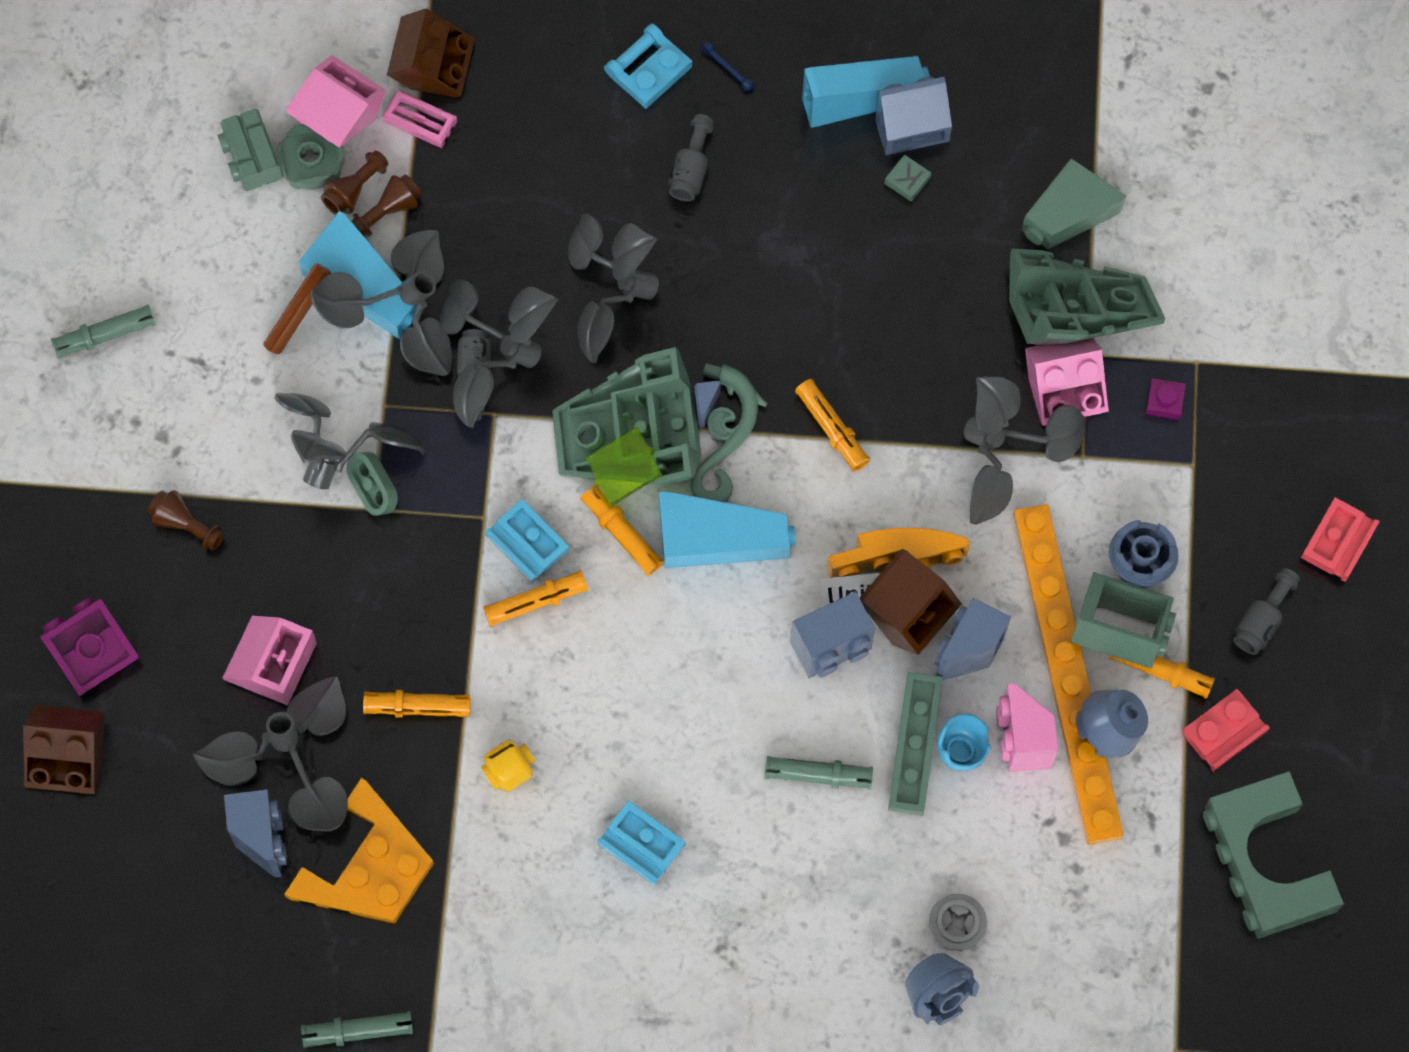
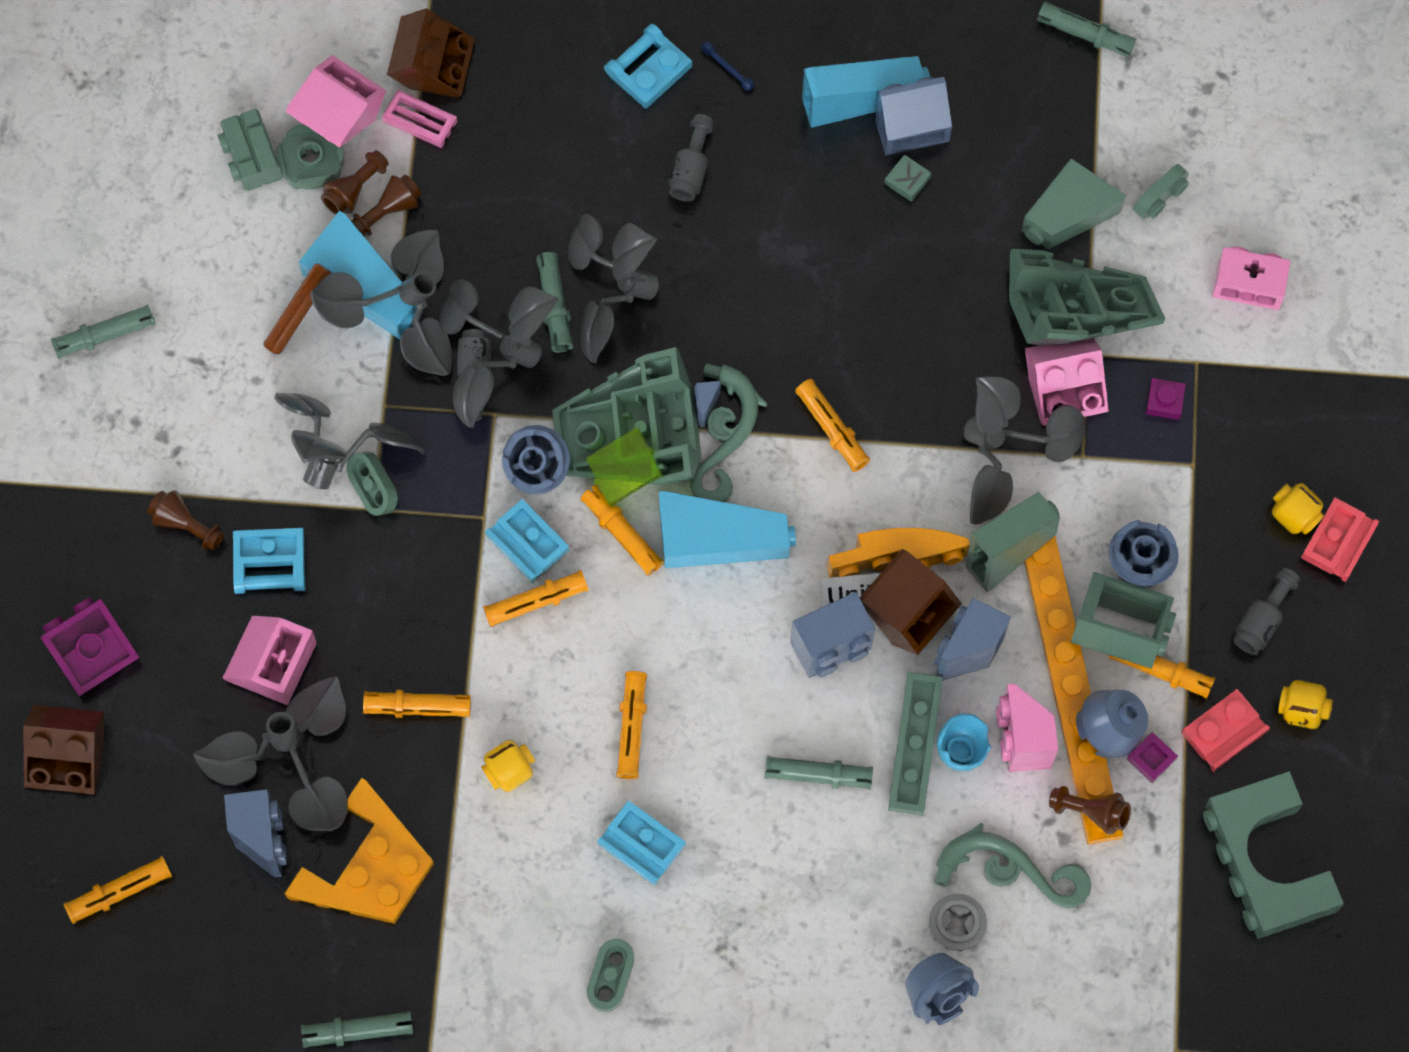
(78, 908): none -> light orange pin
(268, 549): none -> medium azure plate
(535, 459): none -> sand blue cone
(559, 317): none -> sand green pin
(610, 976): none -> sand green plate
(631, 727): none -> light orange pin
(1011, 539): none -> sand green slope
(1018, 860): none -> sand green plant
(1099, 34): none -> sand green pin
(1107, 811): none -> reddish brown piece
(1152, 757): none -> magenta plate
(1154, 199): none -> sand green plate
(1236, 285): none -> bright pink brick
(1297, 508): none -> yellow head
(1305, 704): none -> yellow head

